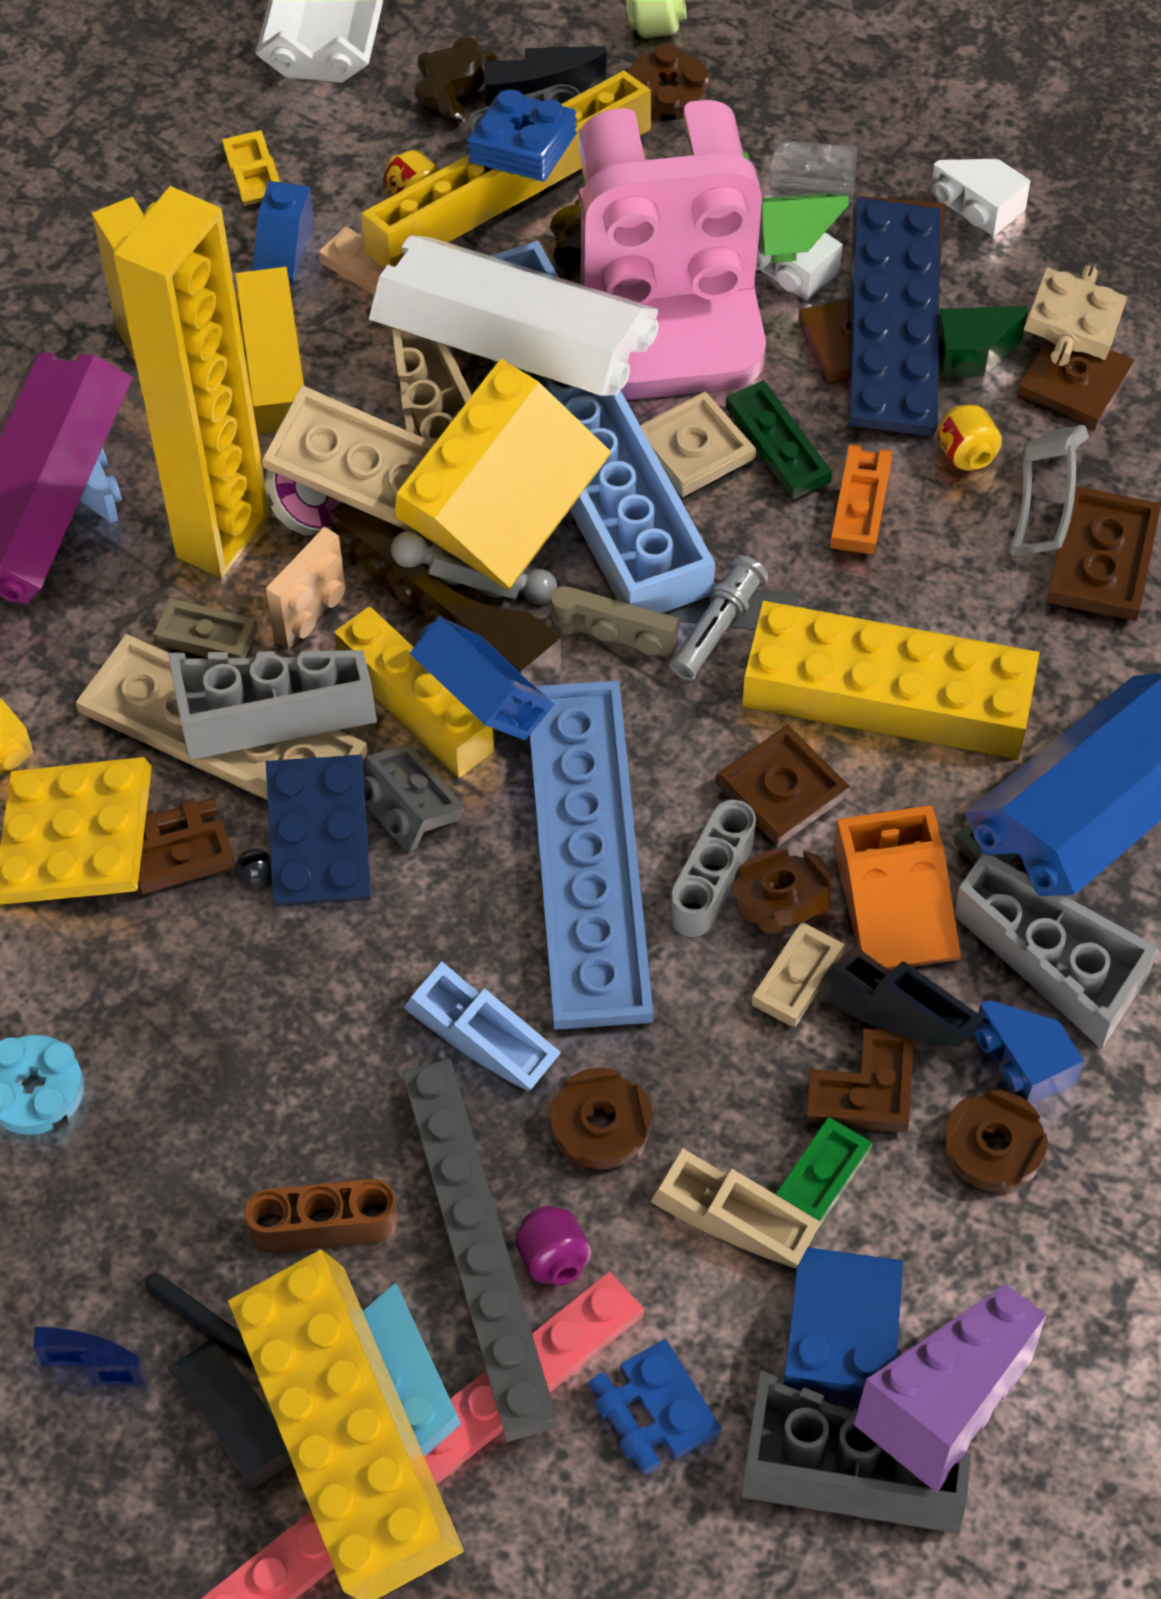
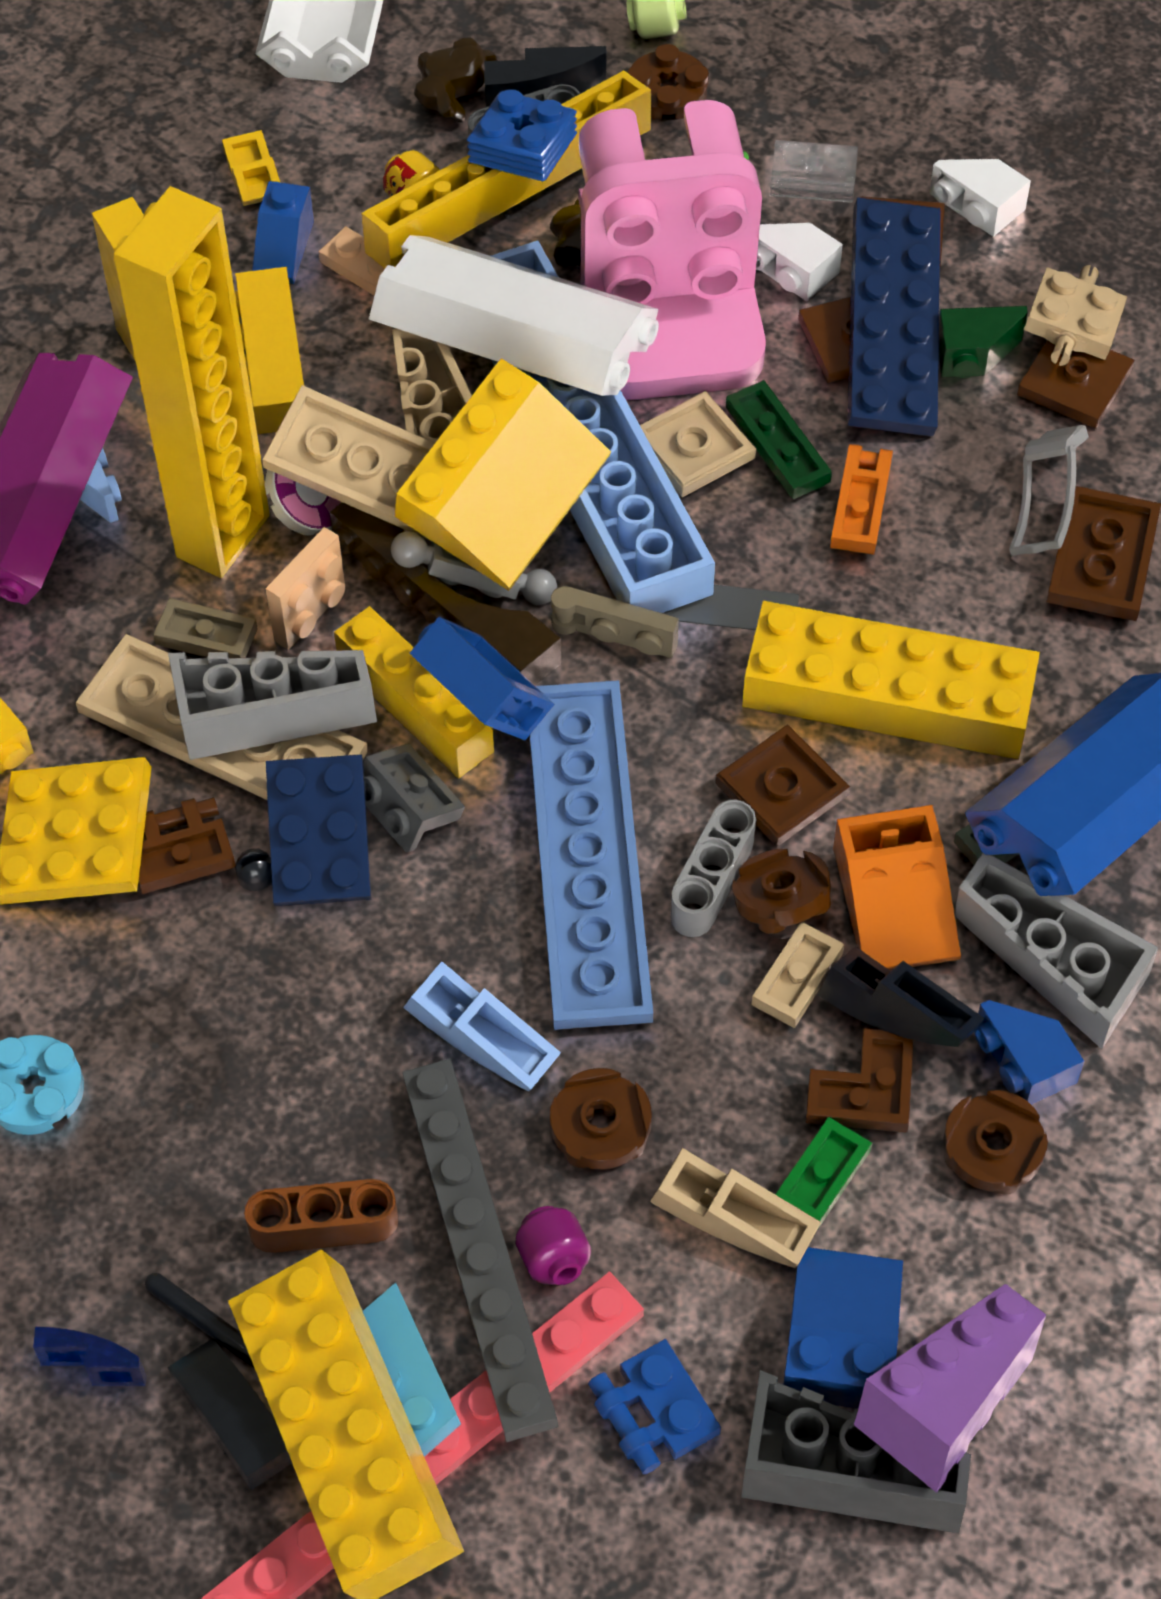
(727, 603): light grey pin -> none
(796, 223): bright green slope -> none
(969, 435): yellow head -> none

